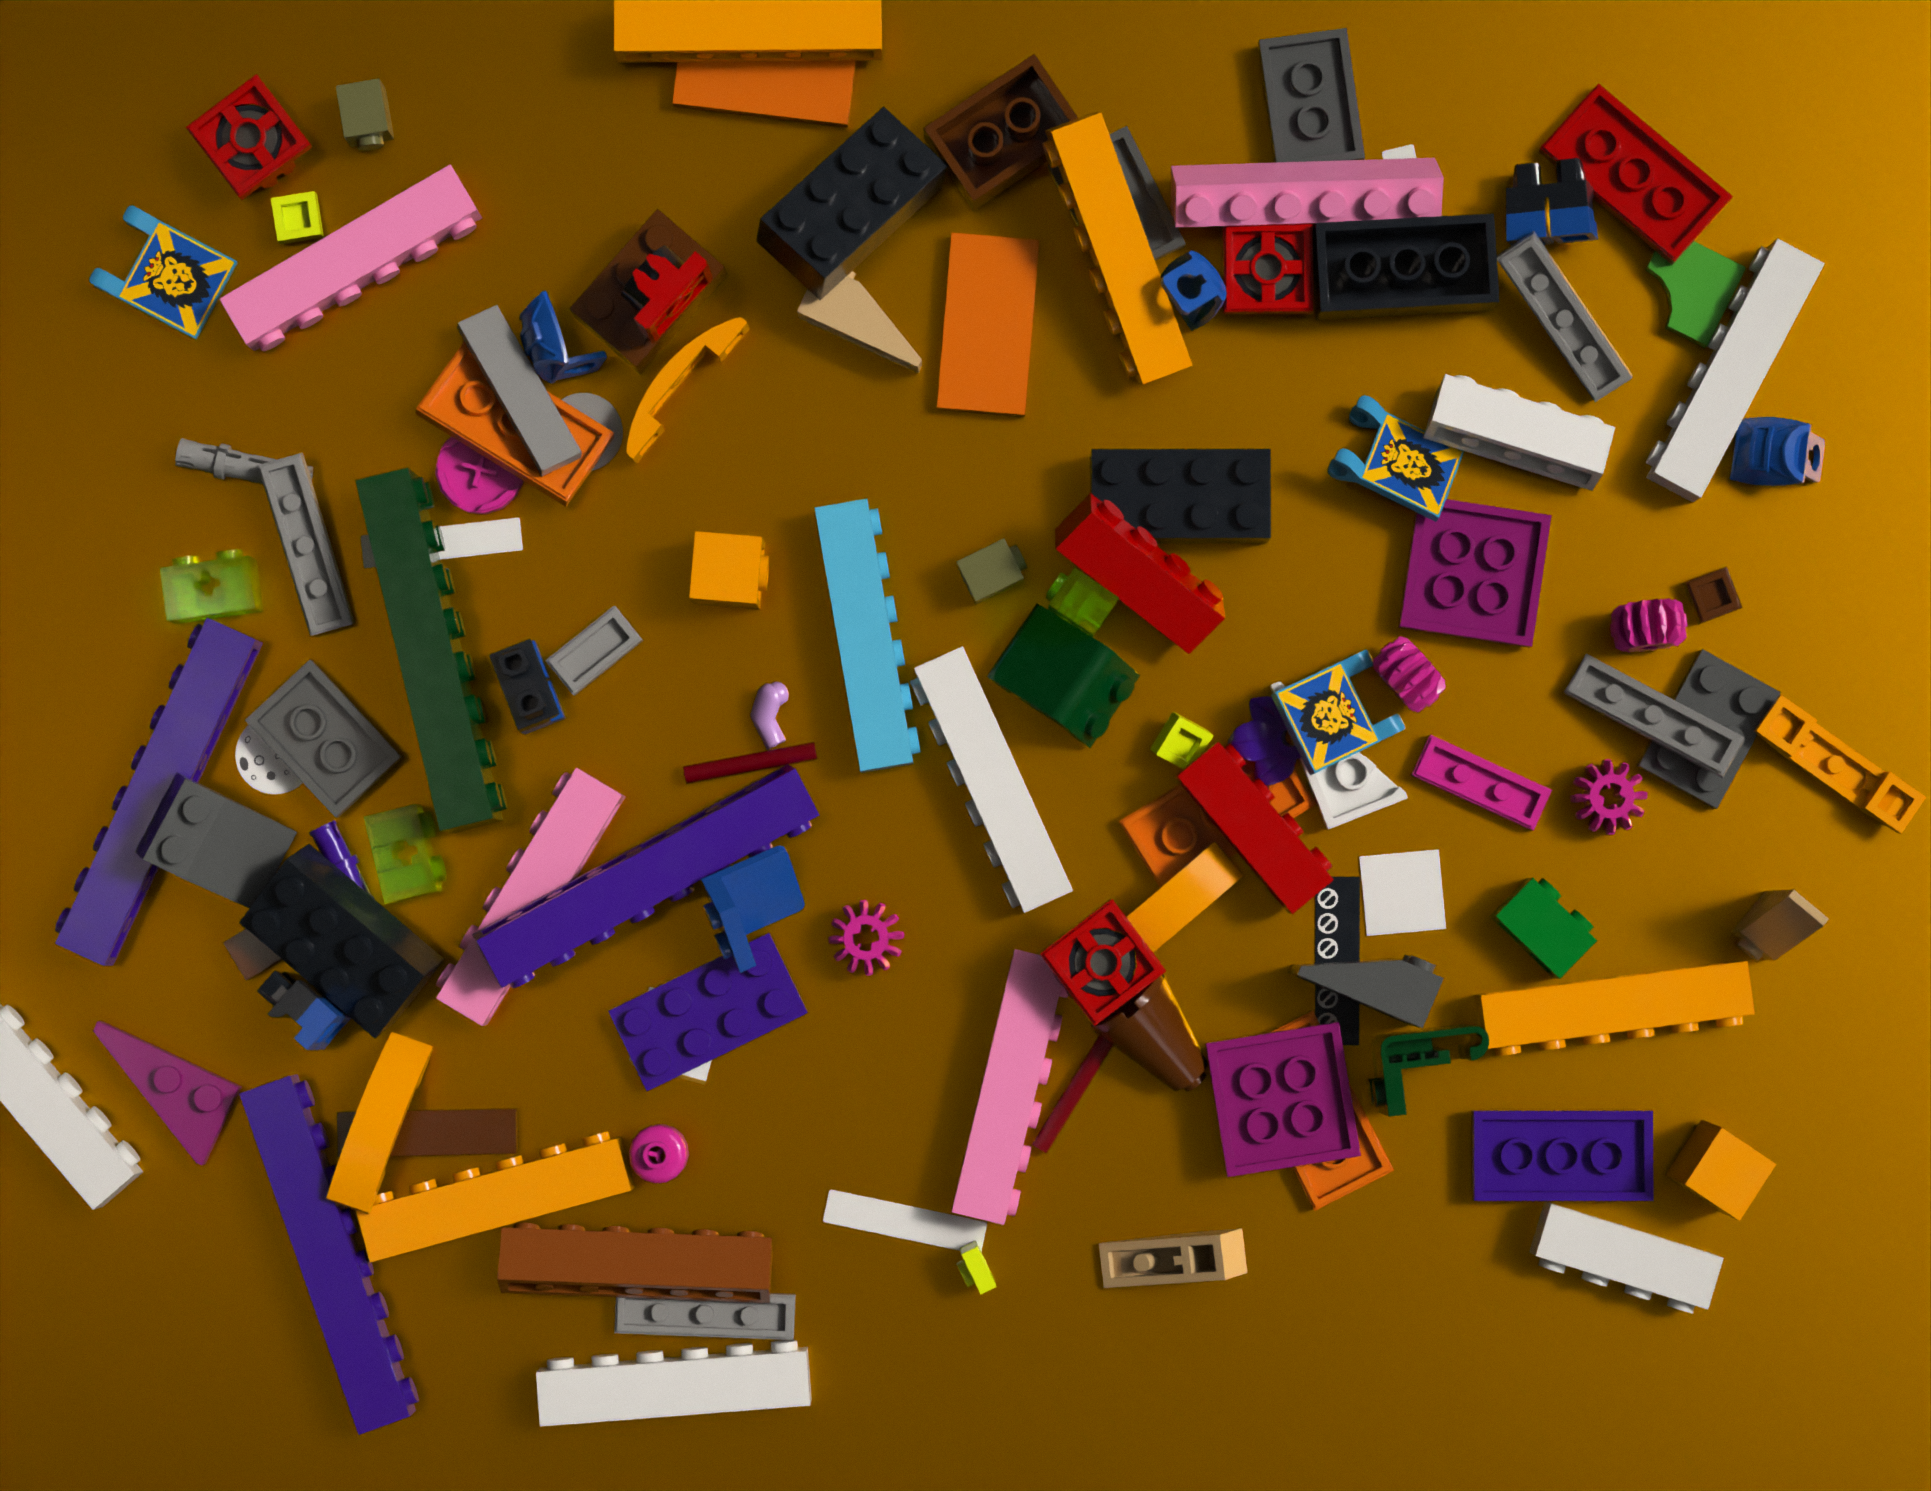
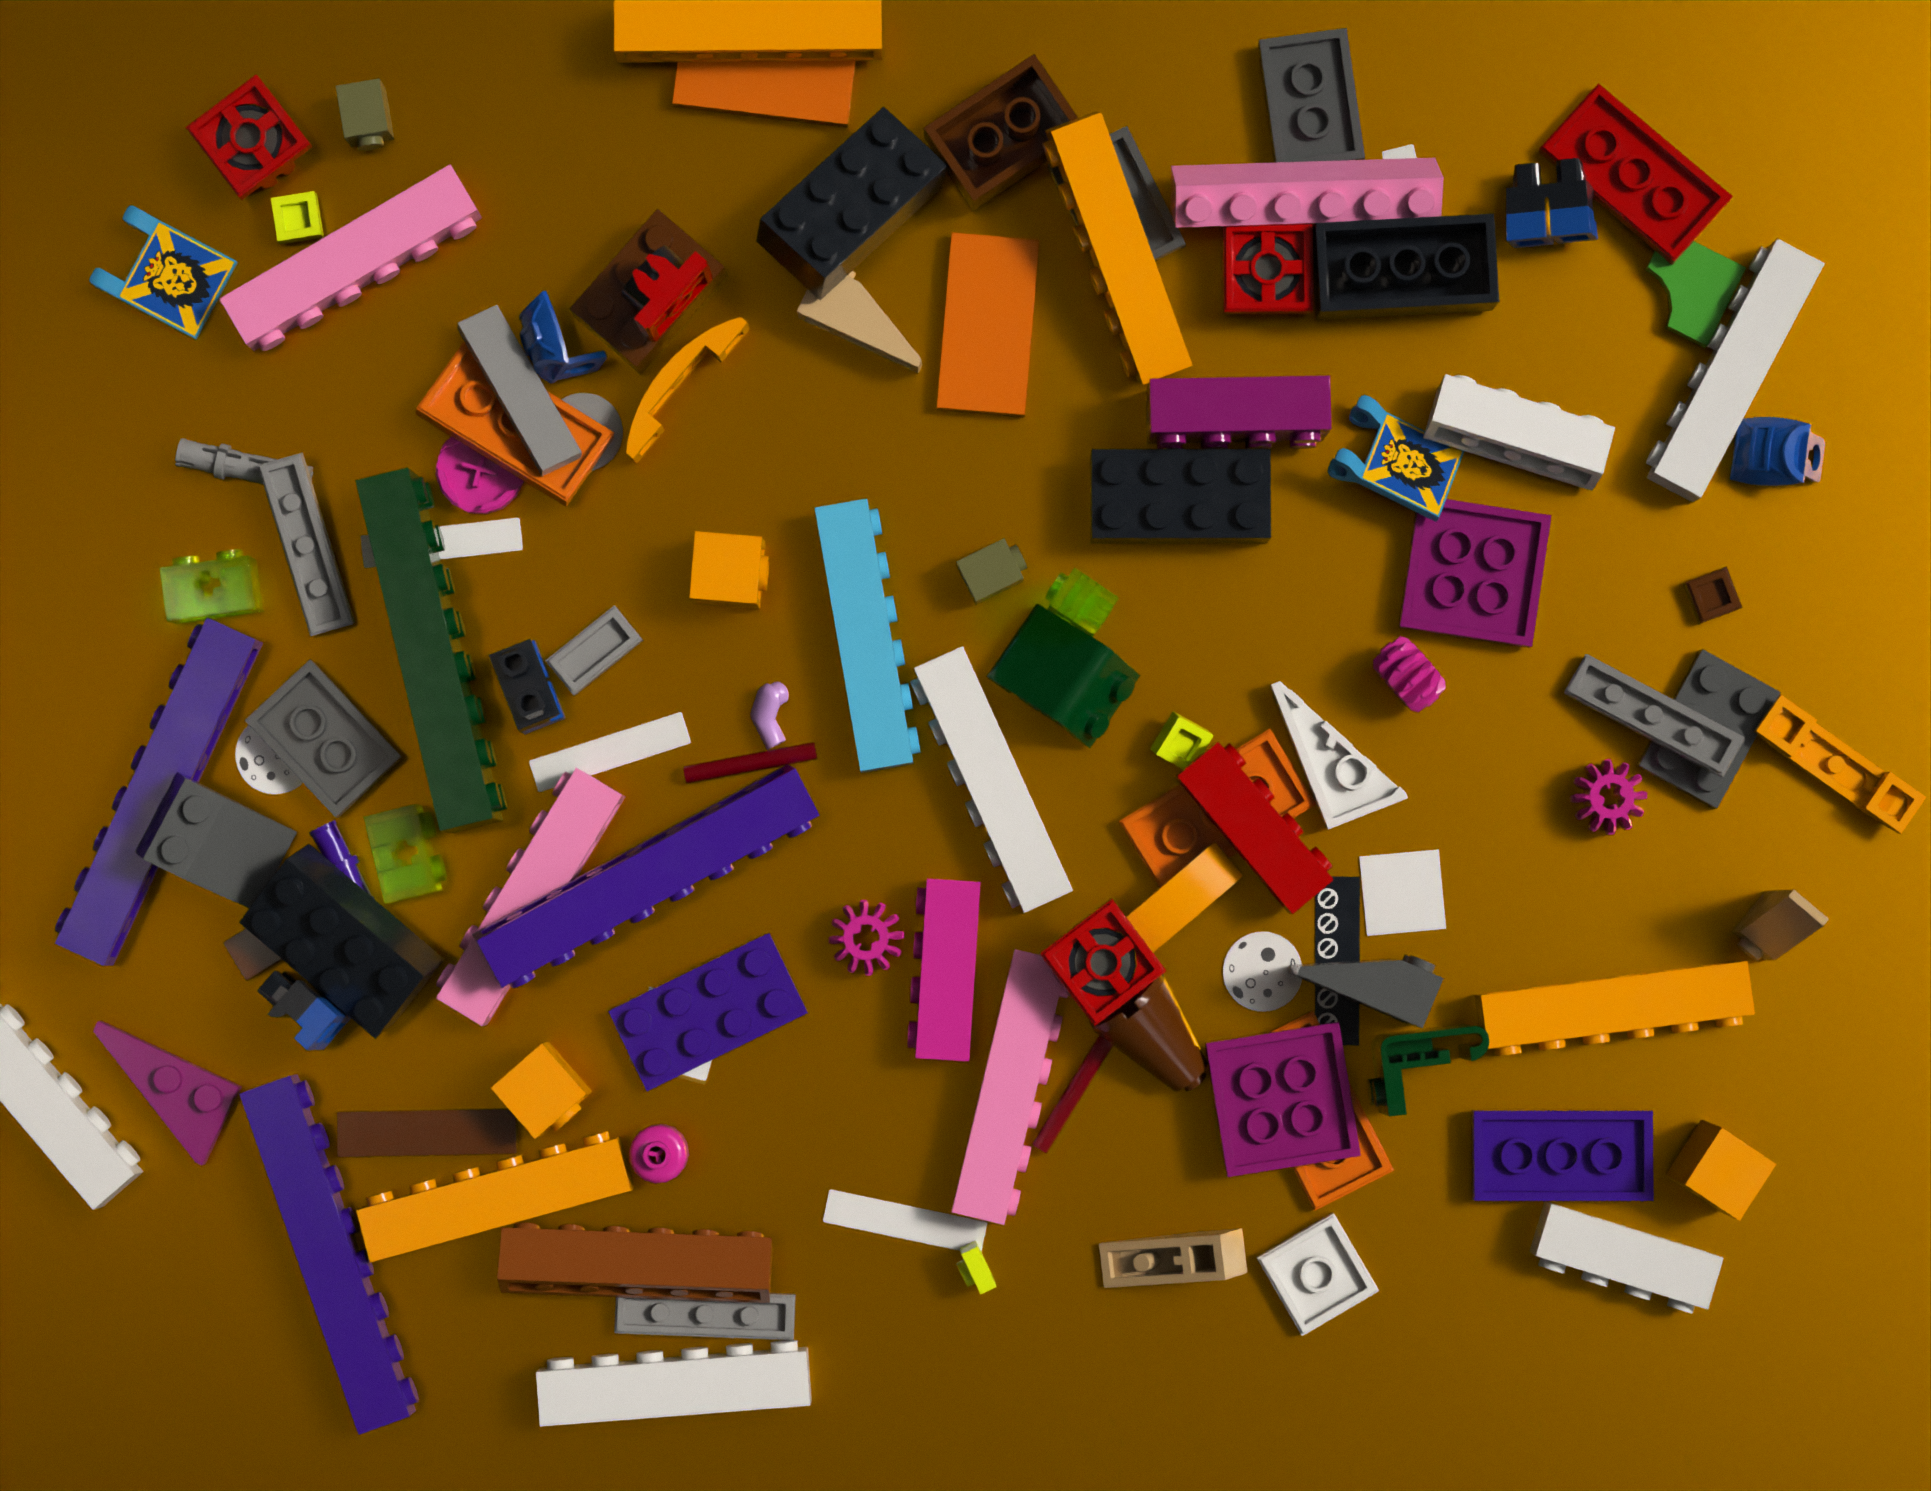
(378, 1122): light orange slope -> none
(542, 1091): none -> light orange head
(612, 750): none -> white sticker
(750, 898): blue bracket -> none
(946, 969): none -> dark pink brick
(1140, 572): red brick -> none
(1194, 288): blue piece -> none
(1238, 411): none -> magenta brick
(1258, 971): none -> white sticker
(1265, 742): dark purple plate -> none
(1317, 1273): none -> white tile
(1329, 717): flag -> none
(1481, 782): dark pink tile -> none
(1544, 926): green brick -> none
(1564, 316): light grey tile -> none
(1648, 625): dark pink gear -> none

